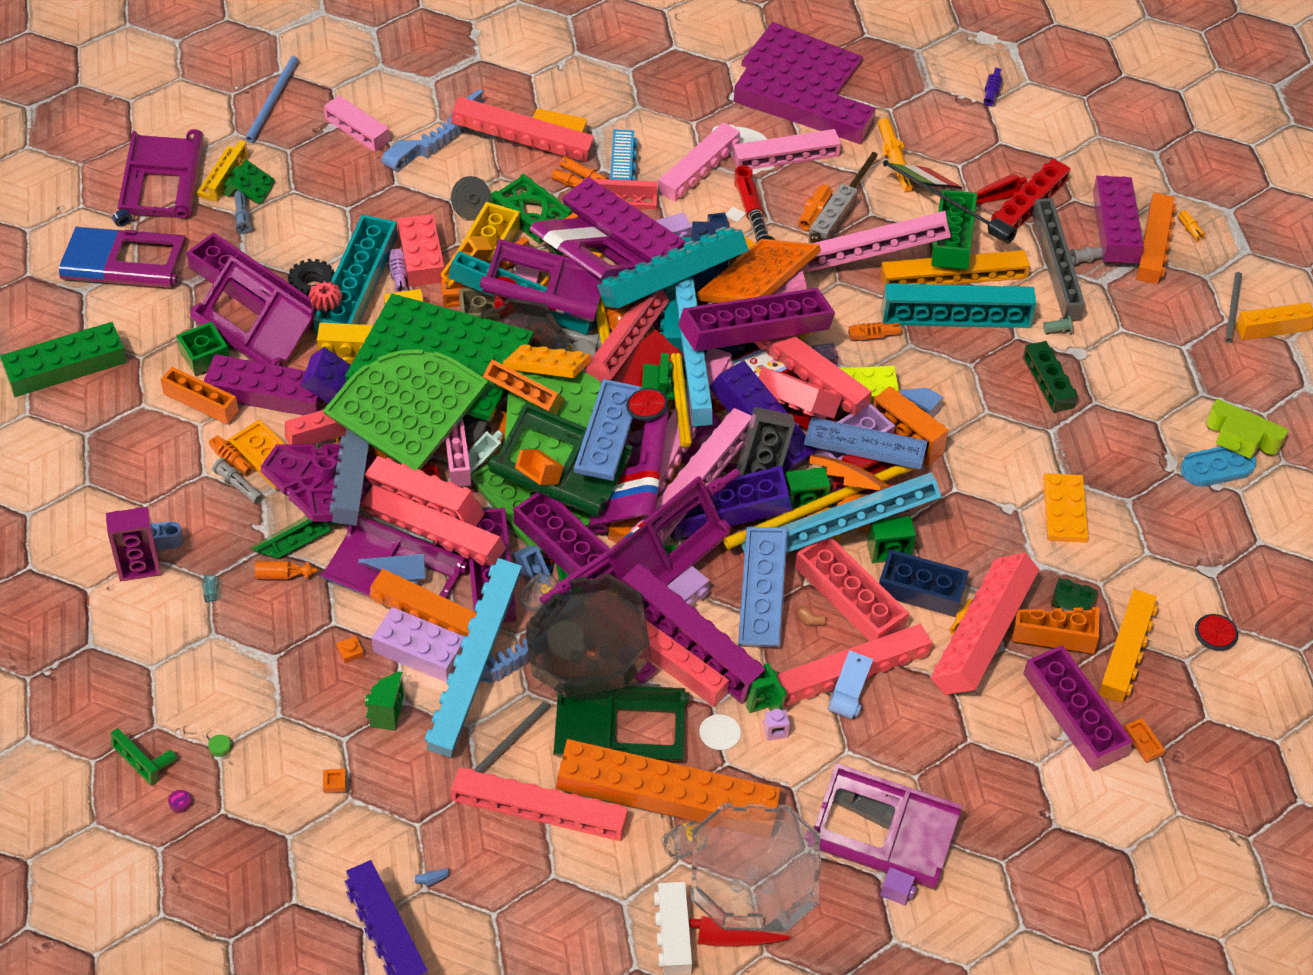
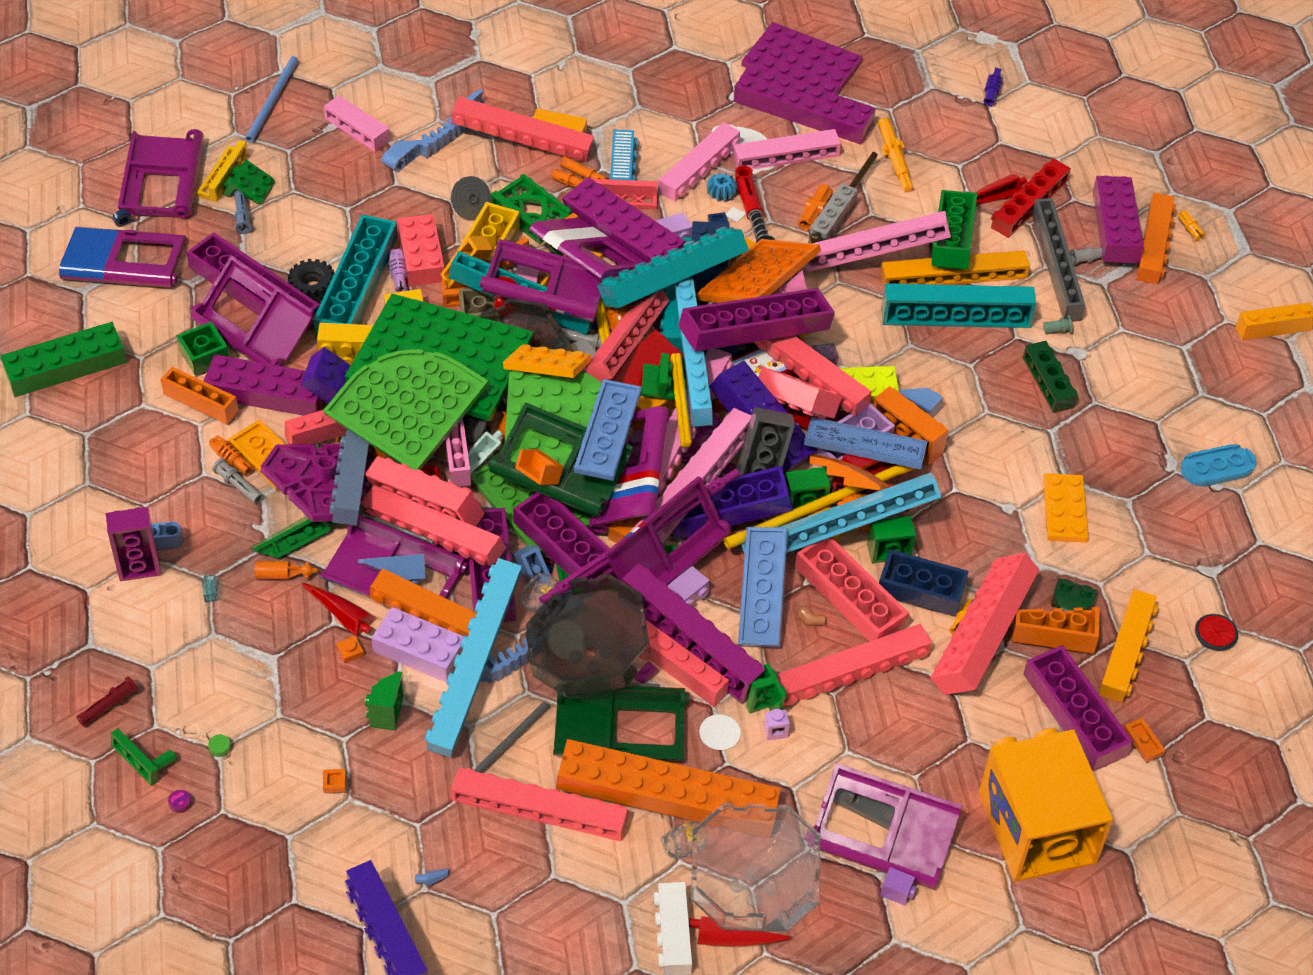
(115, 696): none -> dark red pin
(325, 296): coral gear -> none
(346, 612): none -> red piece
(523, 387): orange brick -> none
(647, 404): red wheel -> none
(721, 186): none -> dark azure gear
(849, 685): light blue door -> none
(874, 330): orange hinge -> none
(926, 176): black flag -> none
(1044, 804): none -> light orange brick
(1233, 307): dark grey piece -> none
(1244, 431): lime brick -> none

